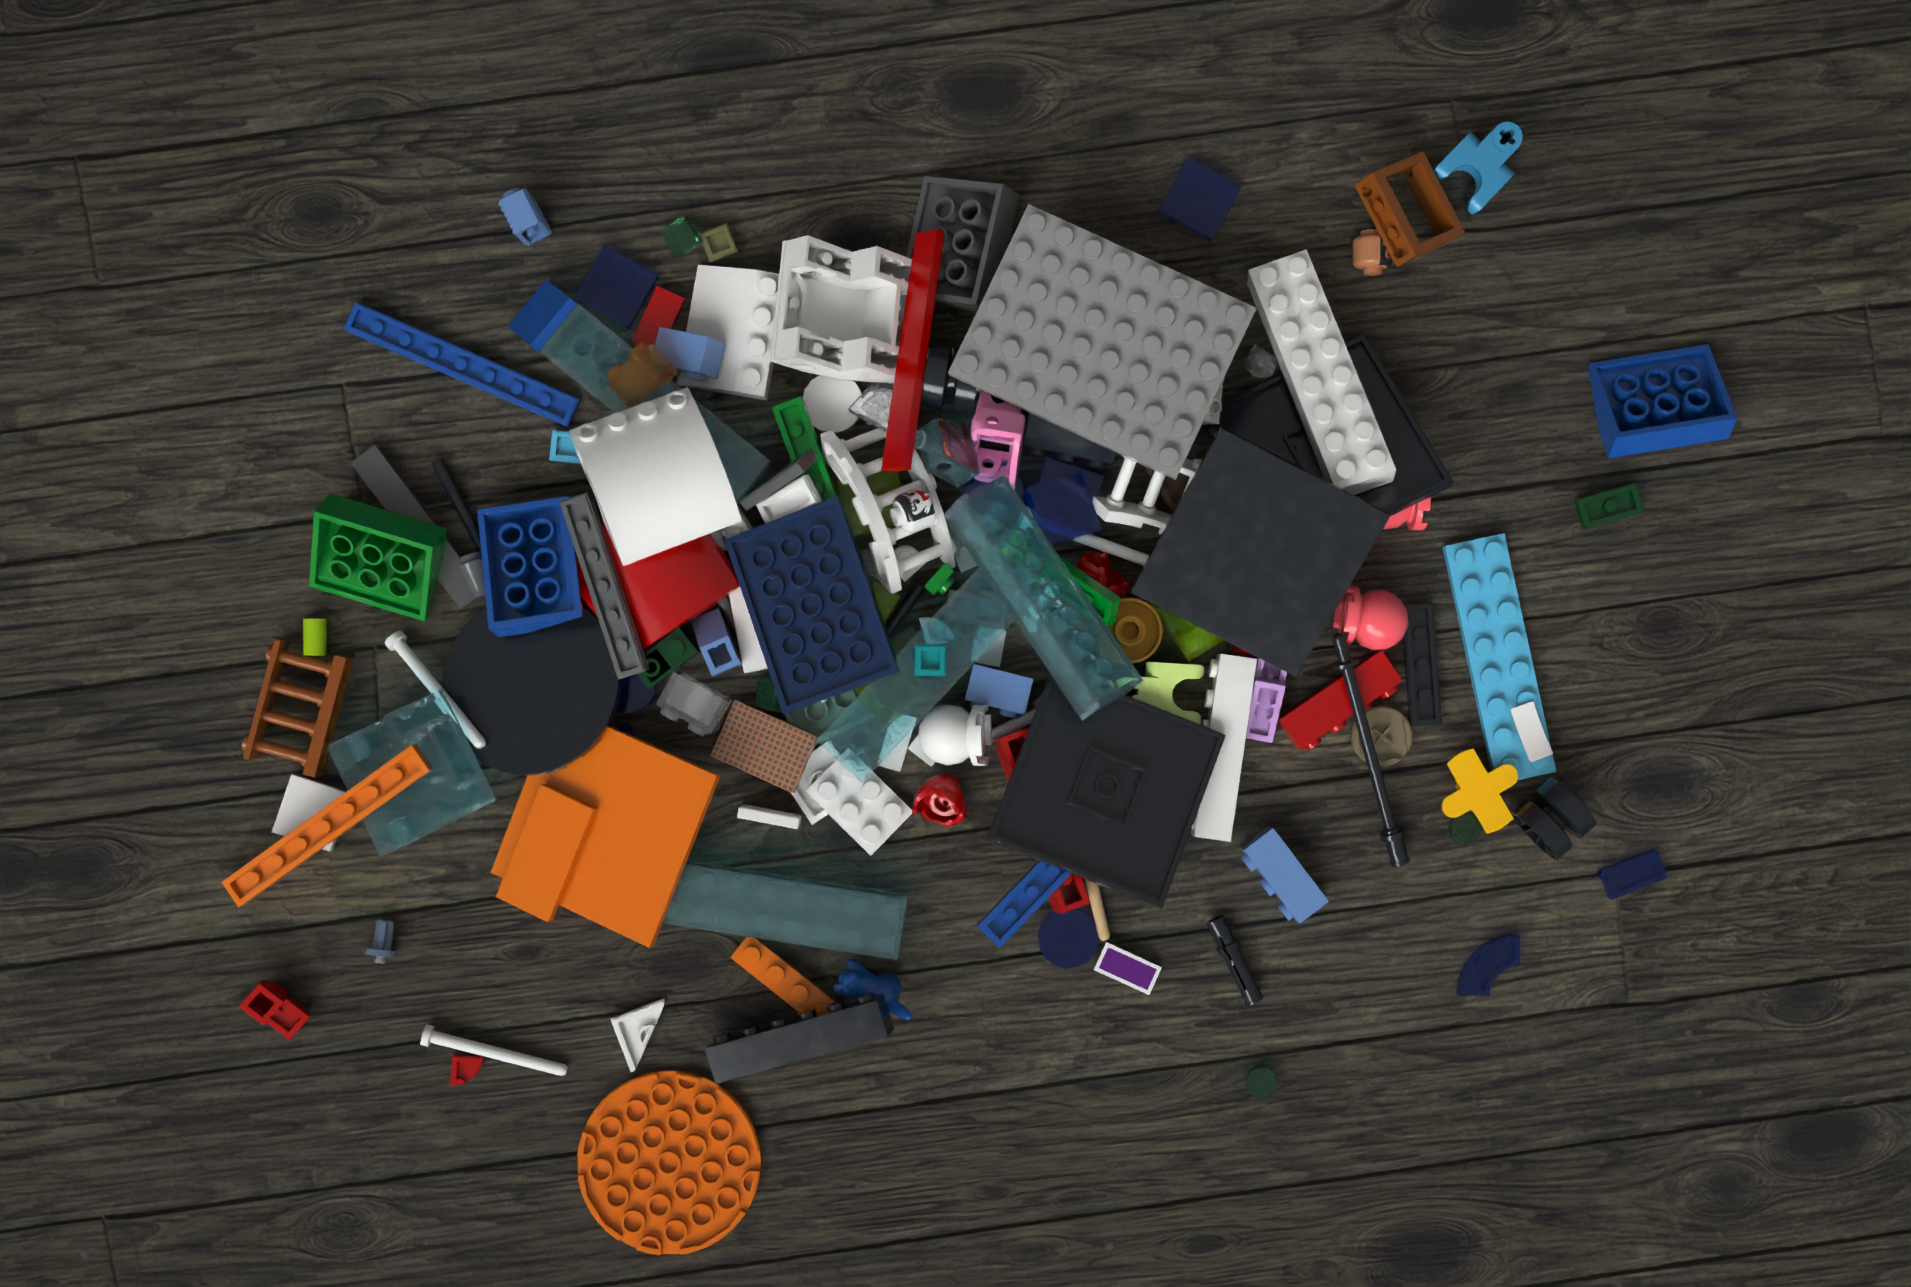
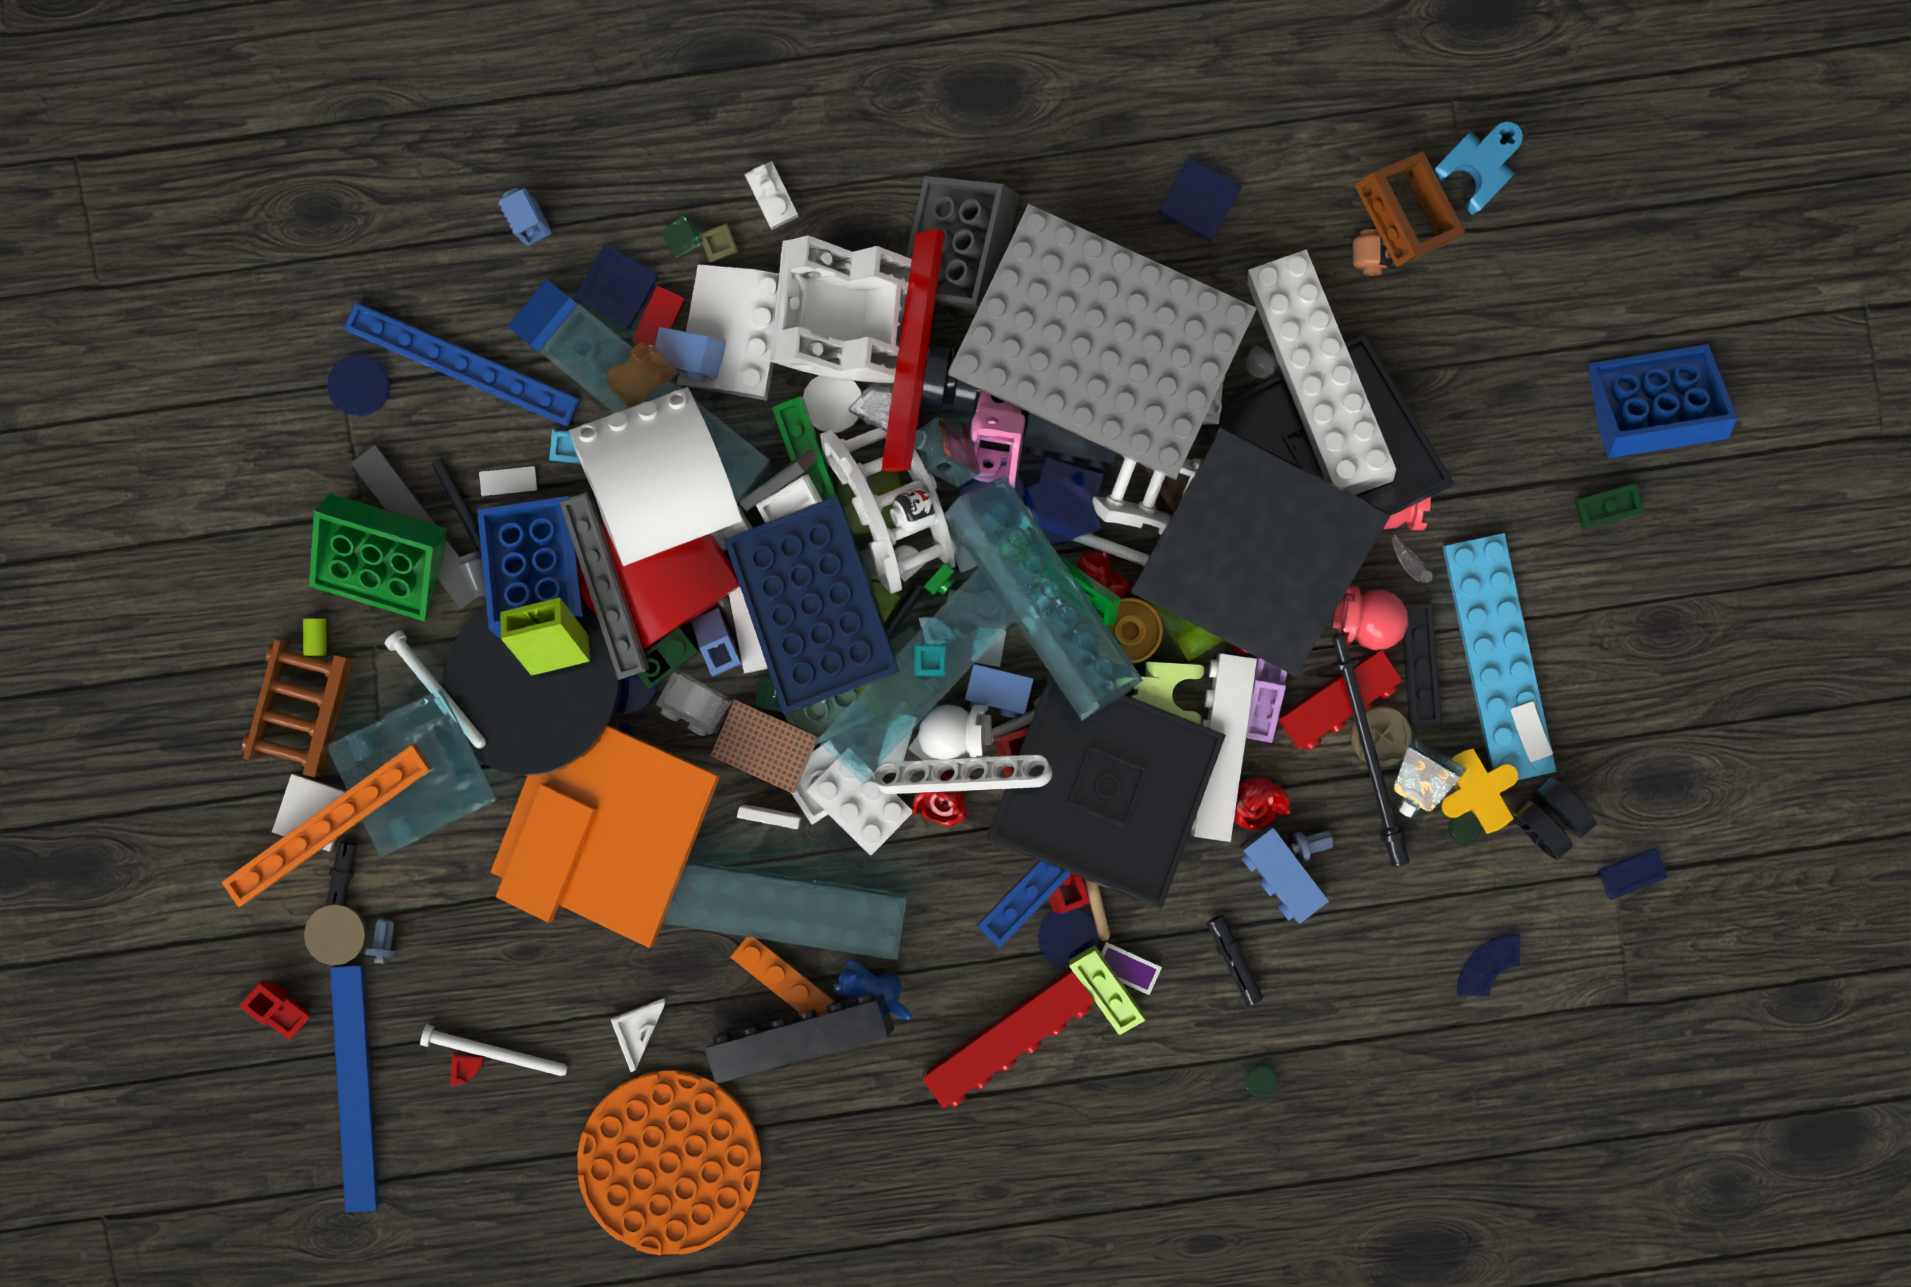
(335, 934): none -> dark tan tile
(341, 873): none -> black pin
(354, 1088): none -> blue tile
(358, 385): none -> clear blue tile
(508, 481): none -> white sticker
(545, 636): none -> lime brick
(771, 195): none -> white plate
(963, 767): none -> white beam
(1007, 1038): none -> red brick
(1106, 990): none -> lime plate
(1259, 803): none -> red hair
(1303, 845): none -> sand blue piece
(1411, 562): none -> clear bar
(1425, 778): none -> torso

